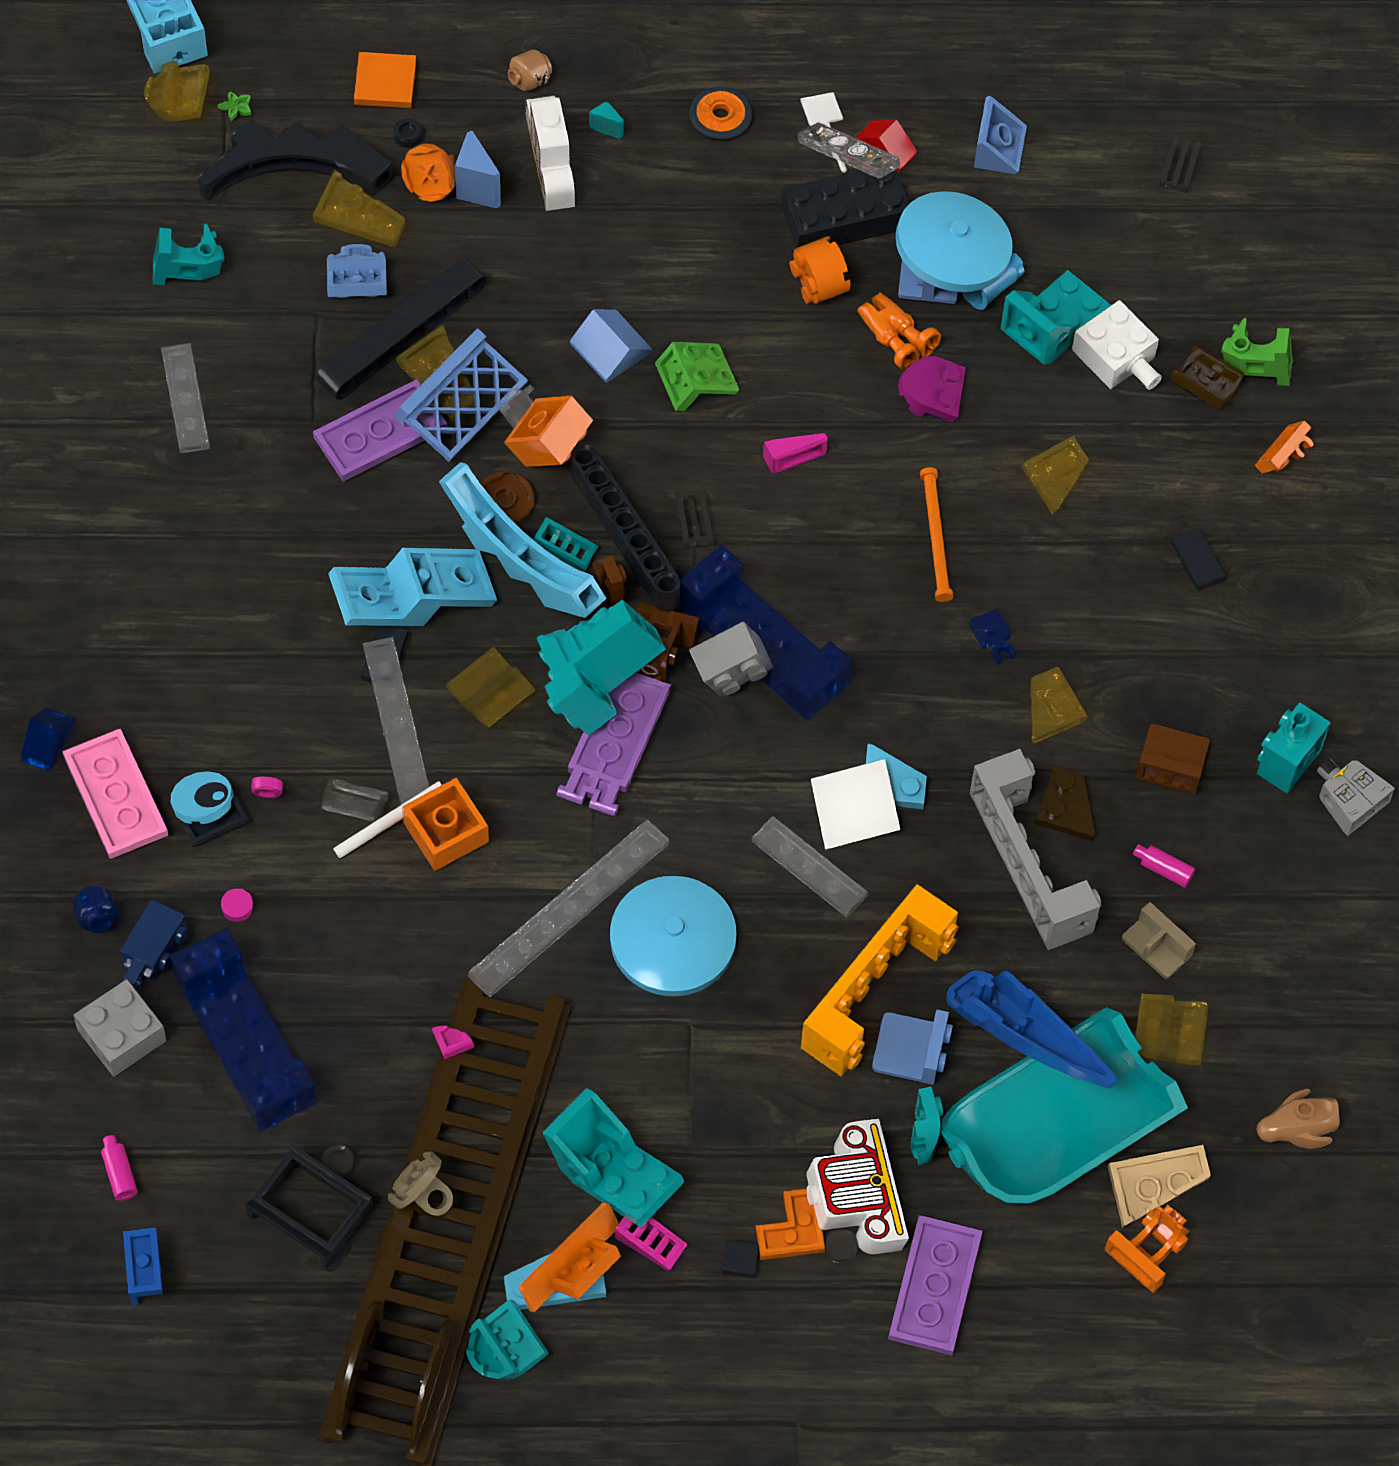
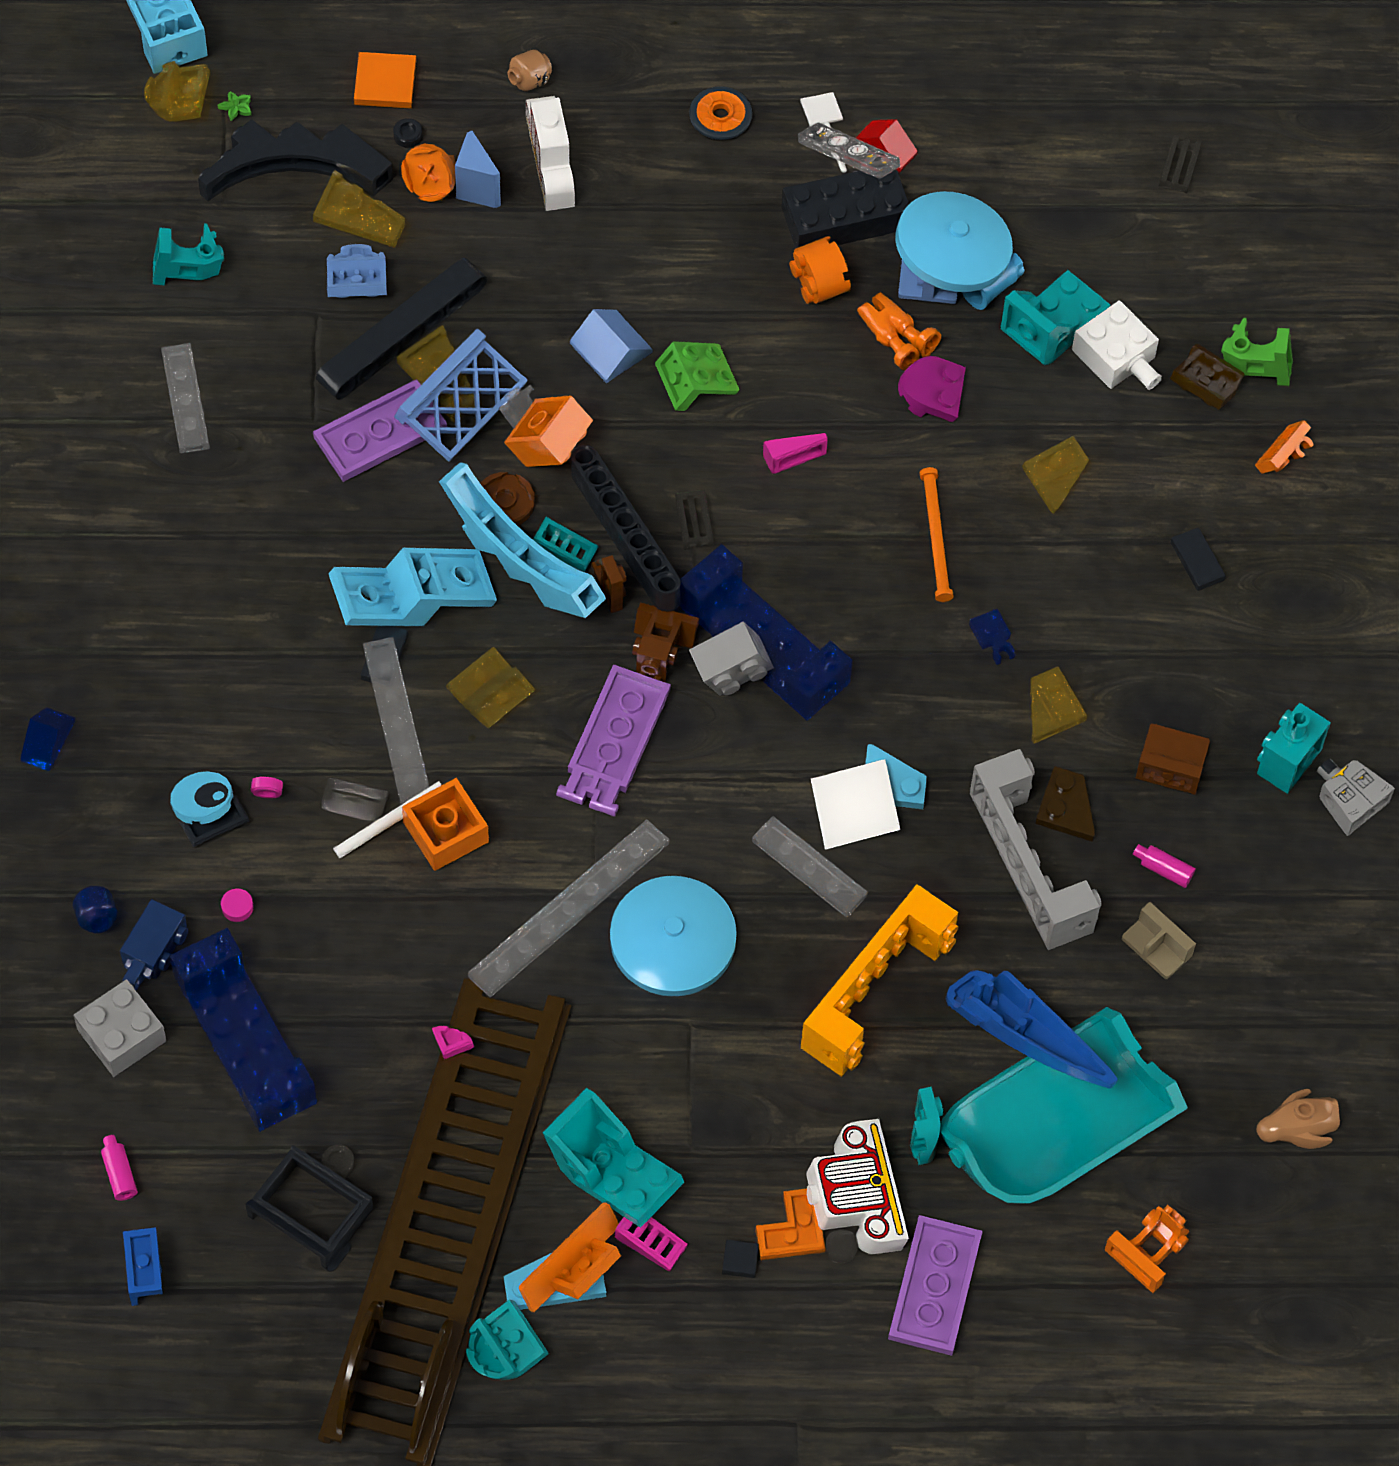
(115, 793): bright pink plate -> none
(418, 1182): dark tan tile -> none
(594, 661): teal brick -> none
(606, 120): teal slope -> none
(912, 1046): medium blue bracket -> none
(999, 139): medium blue slope -> none
(1155, 1179): tan wing -> none
(1171, 1029): clear yellow slope -> none

